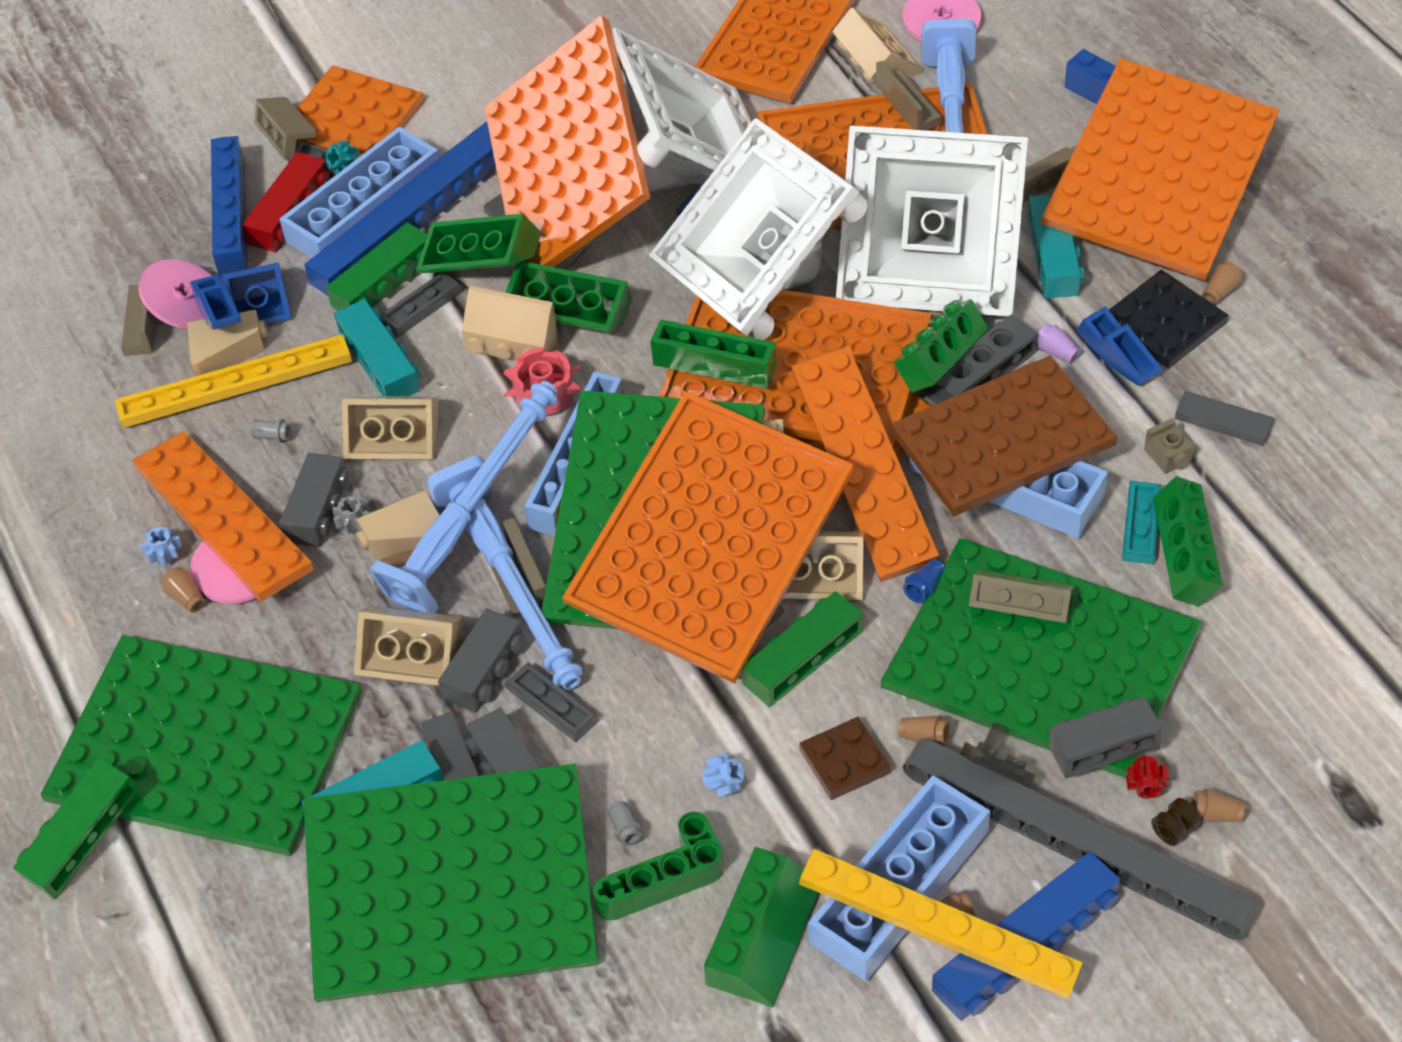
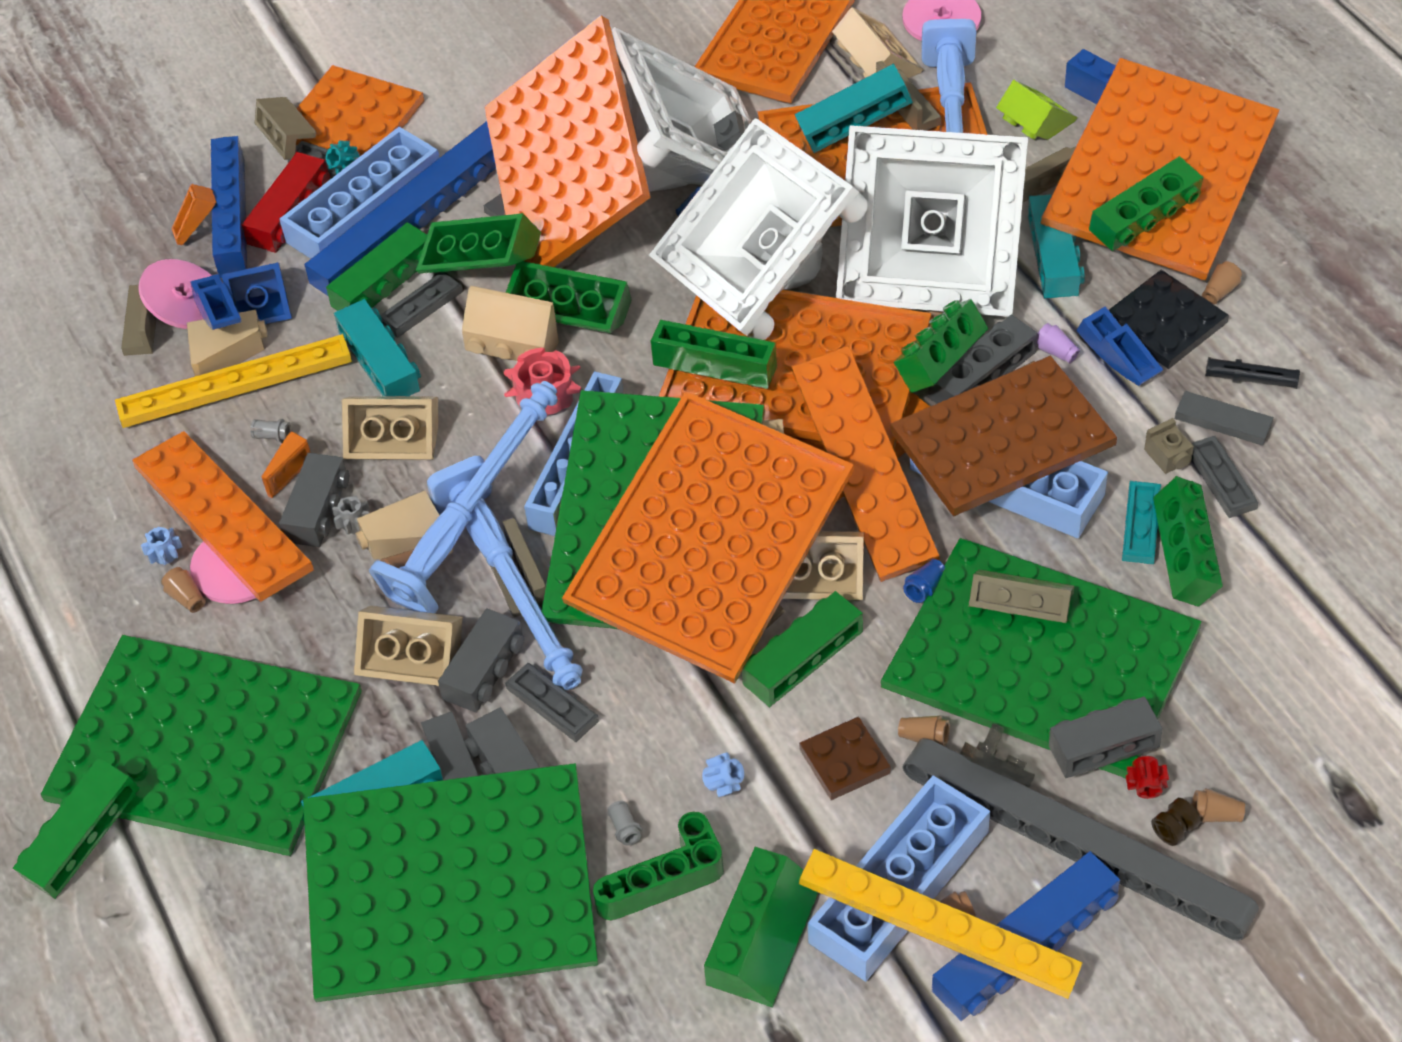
(194, 209): none -> orange slope
(285, 463): none -> orange slope
(729, 130): none -> dark grey plate
(853, 106): none -> teal brick
(1034, 111): none -> lime slope
(1146, 204): none -> green brick
(1223, 477): none -> dark grey tile
(1249, 372): none -> black pin

